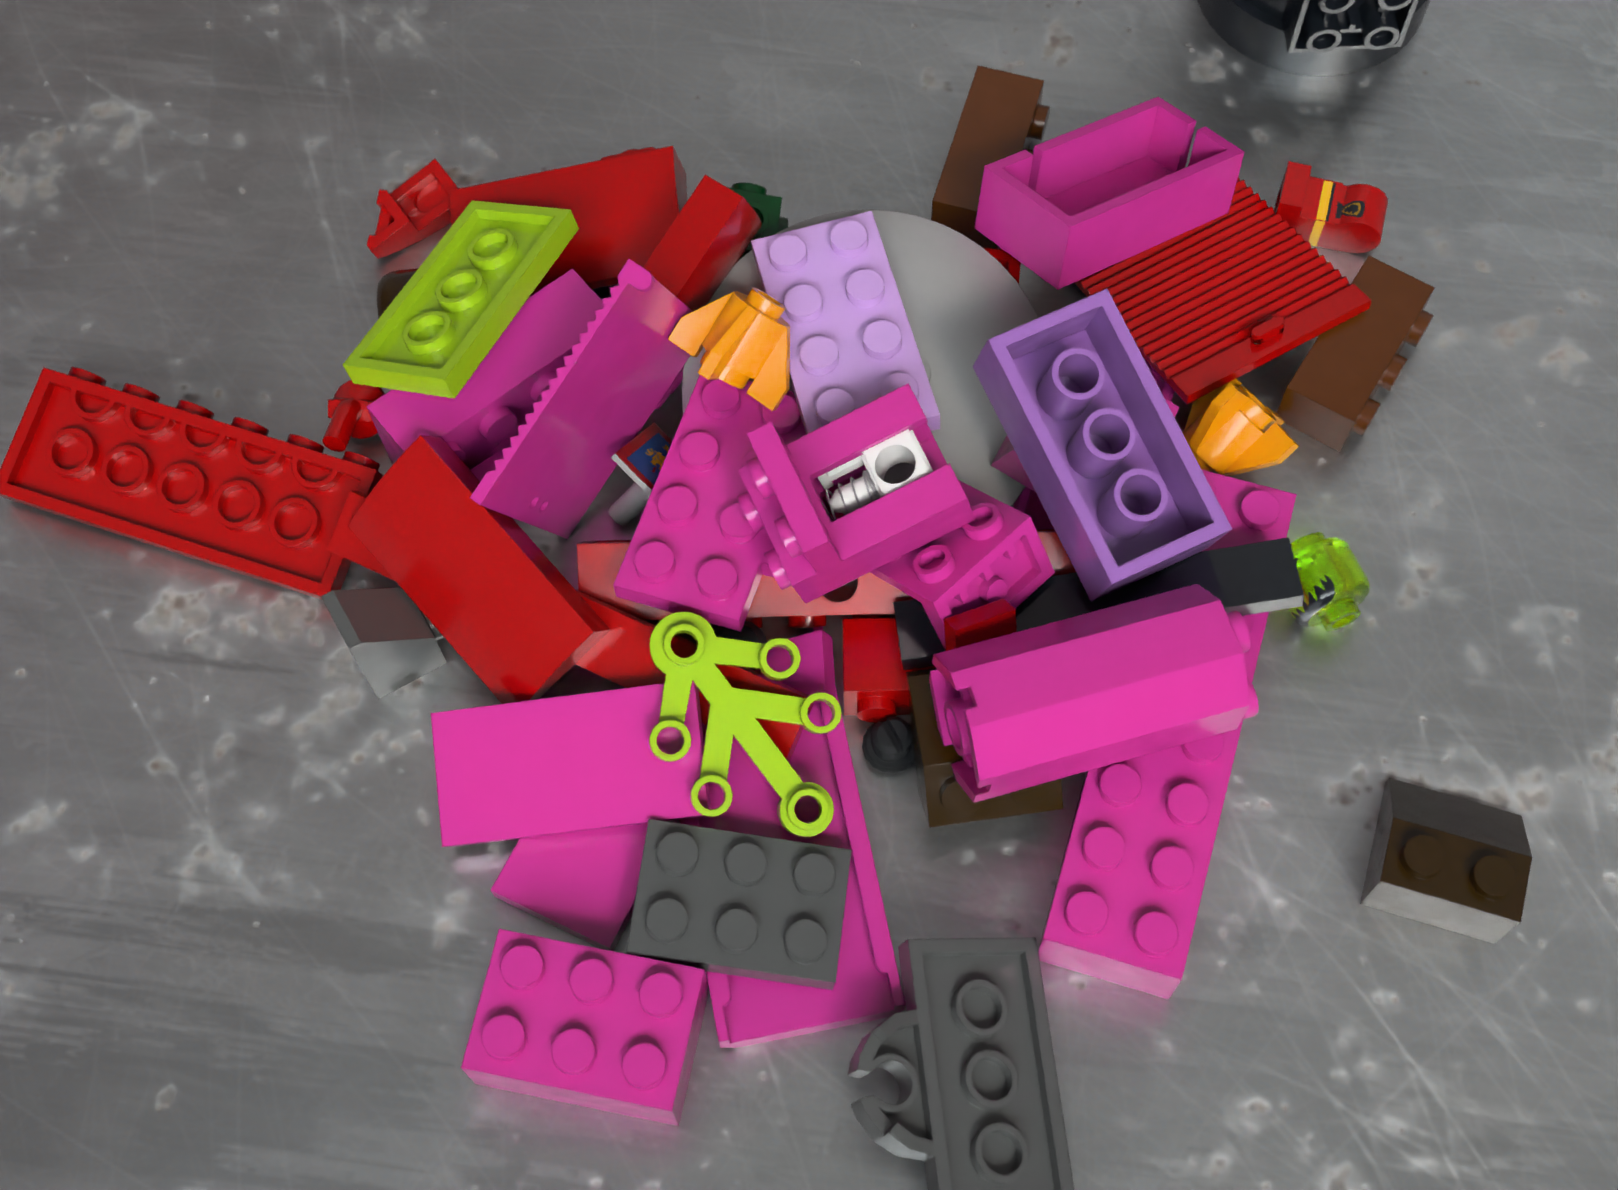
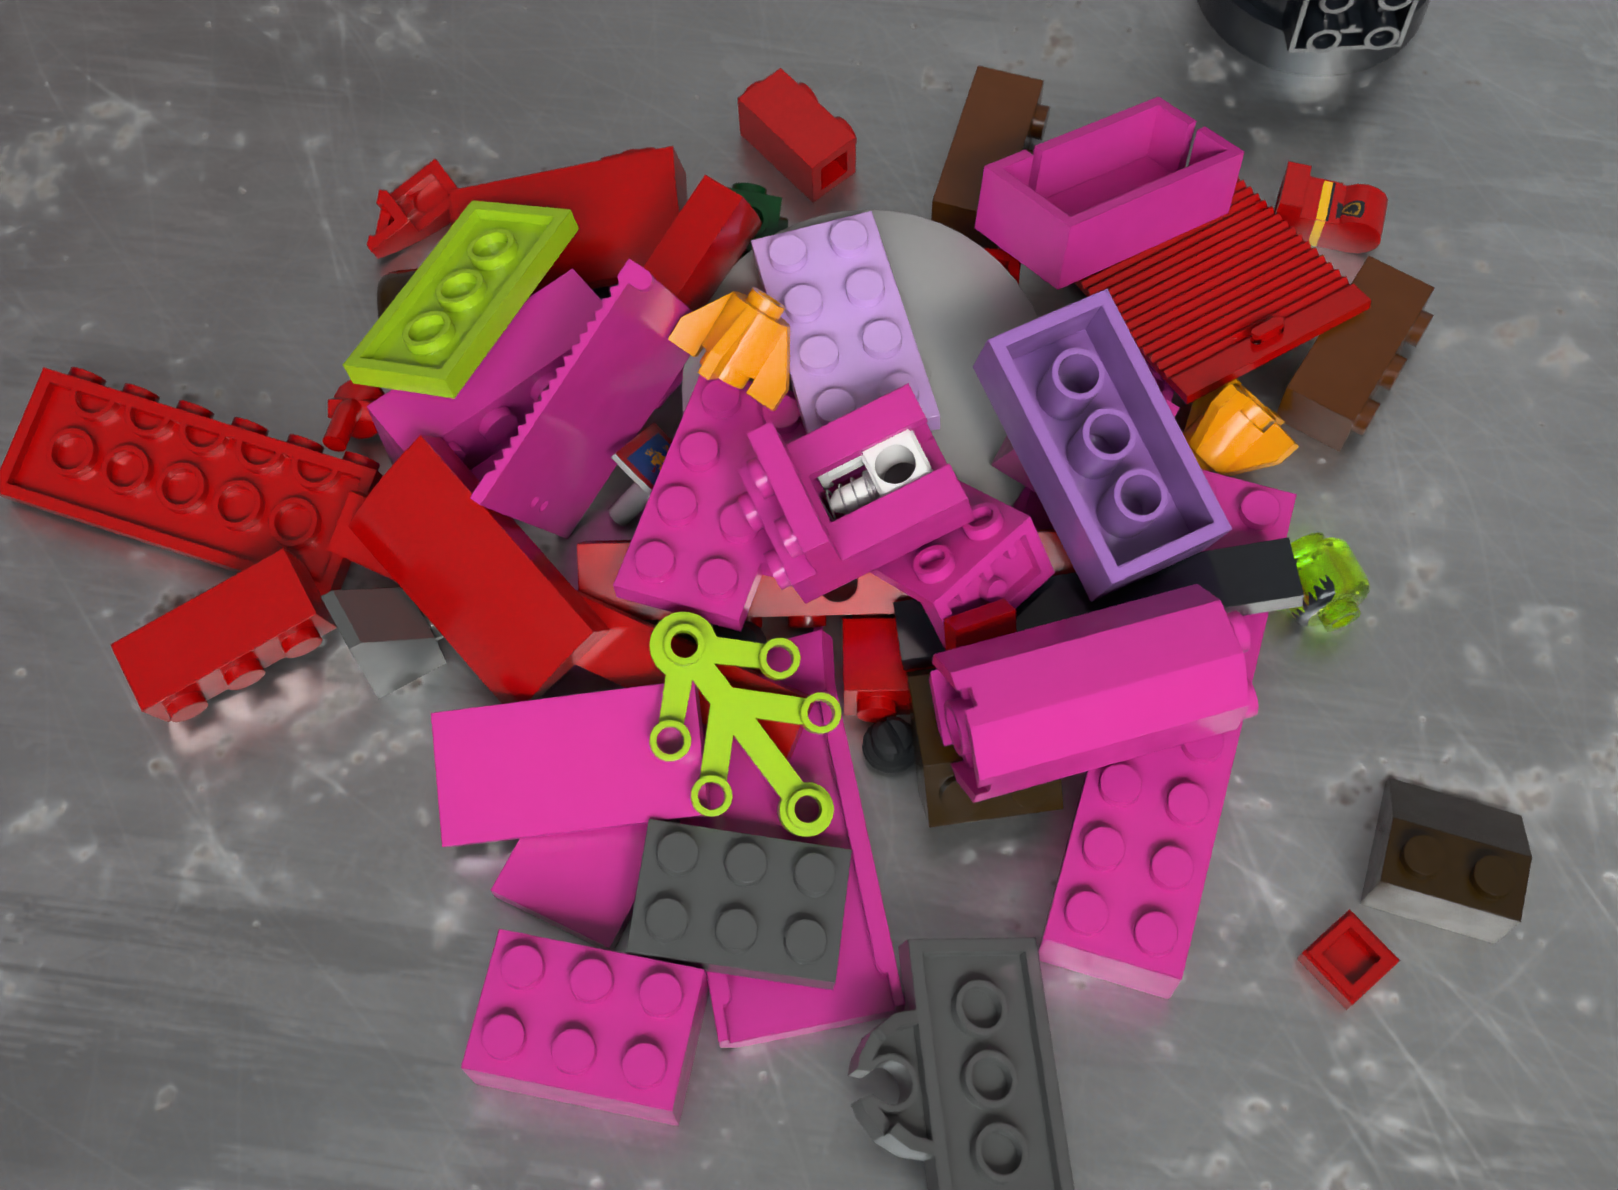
(224, 638): none -> red brick
(797, 134): none -> red brick
(1348, 959): none -> red tile

